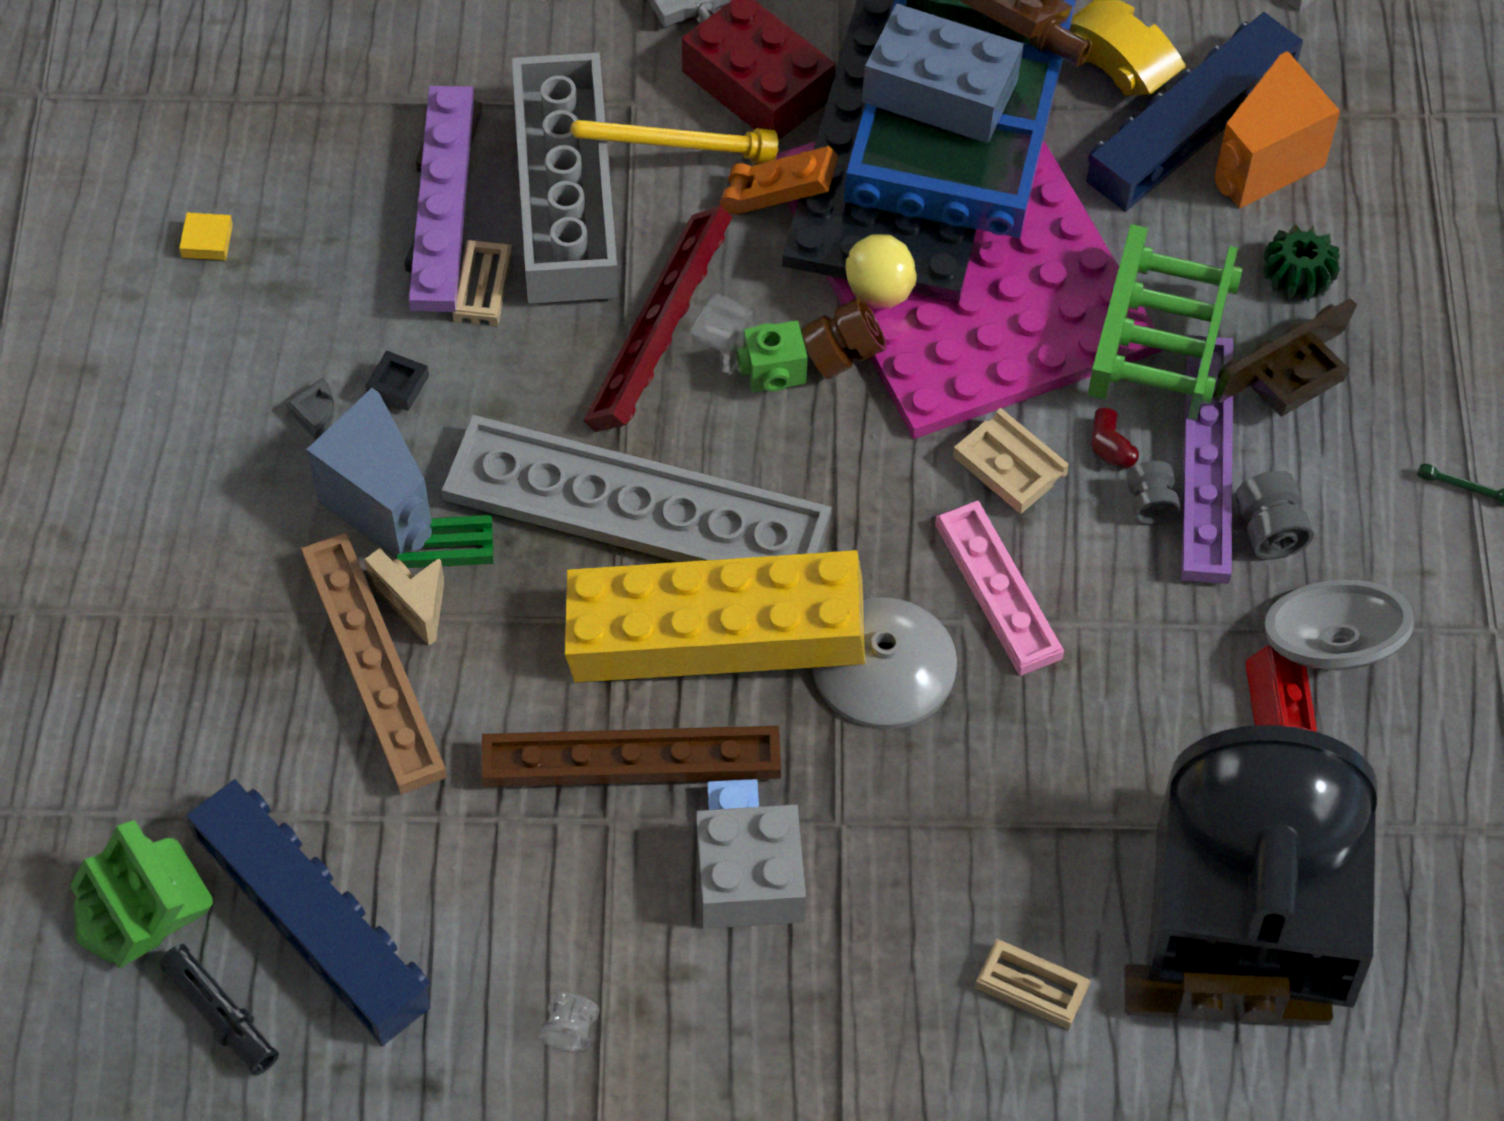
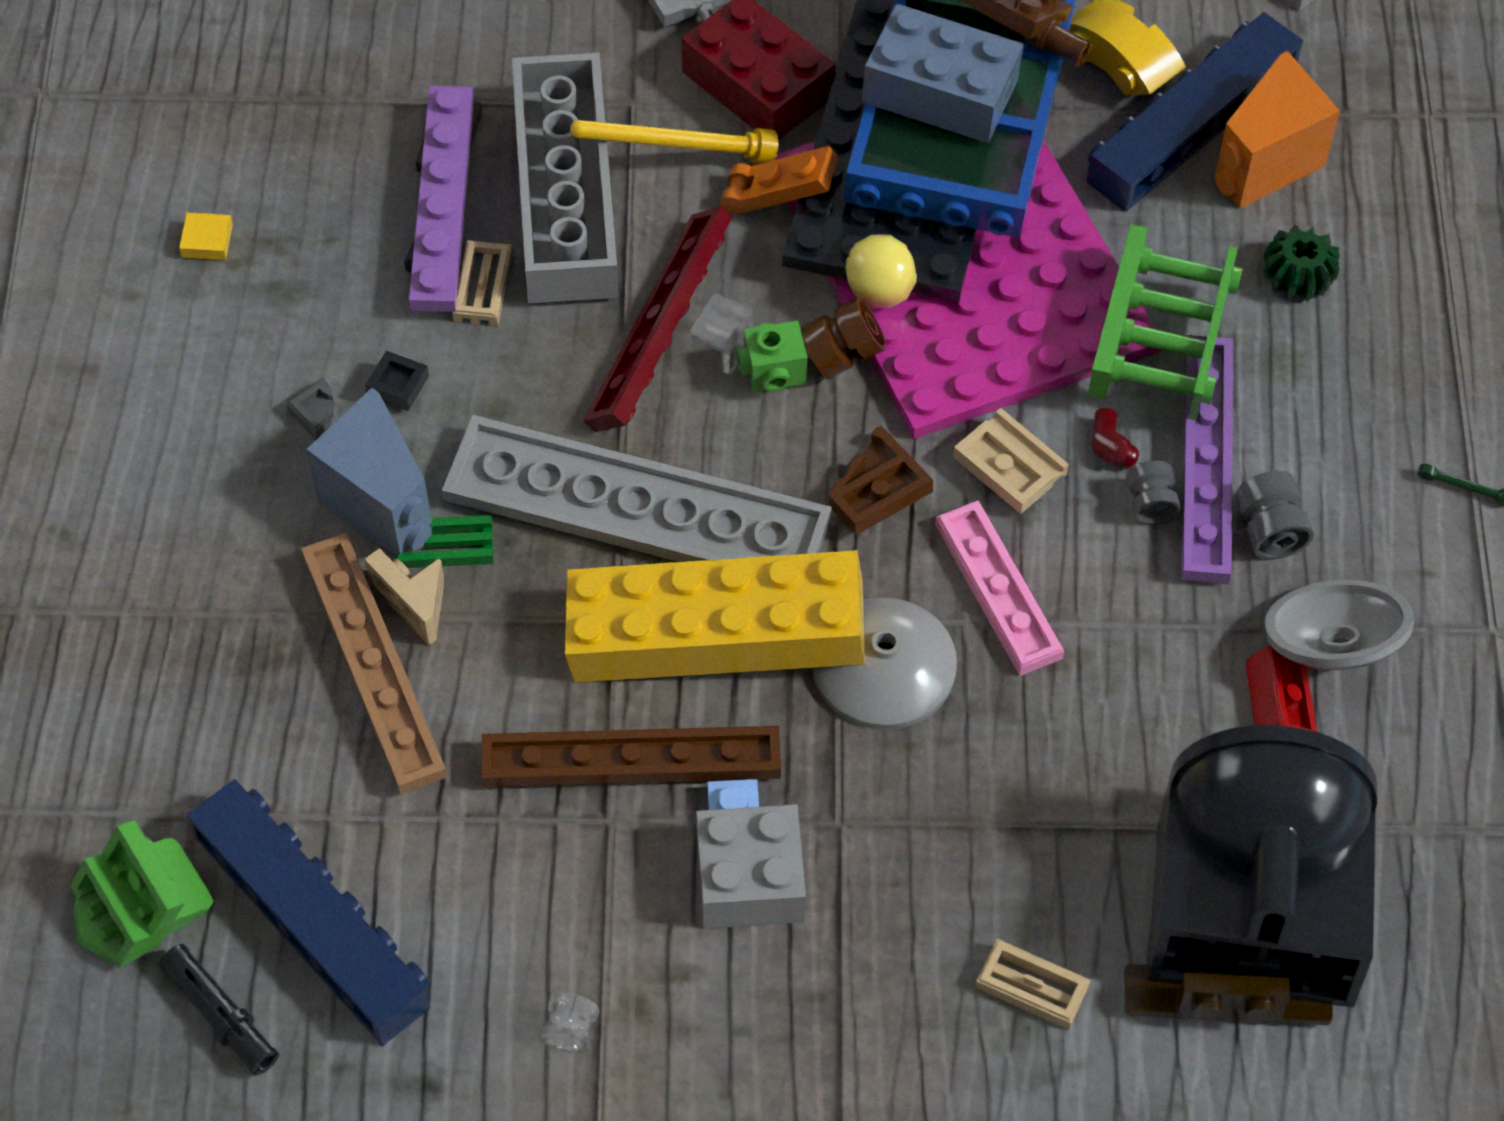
(878, 484): none -> reddish brown wing
(1292, 366): dark brown bracket -> none

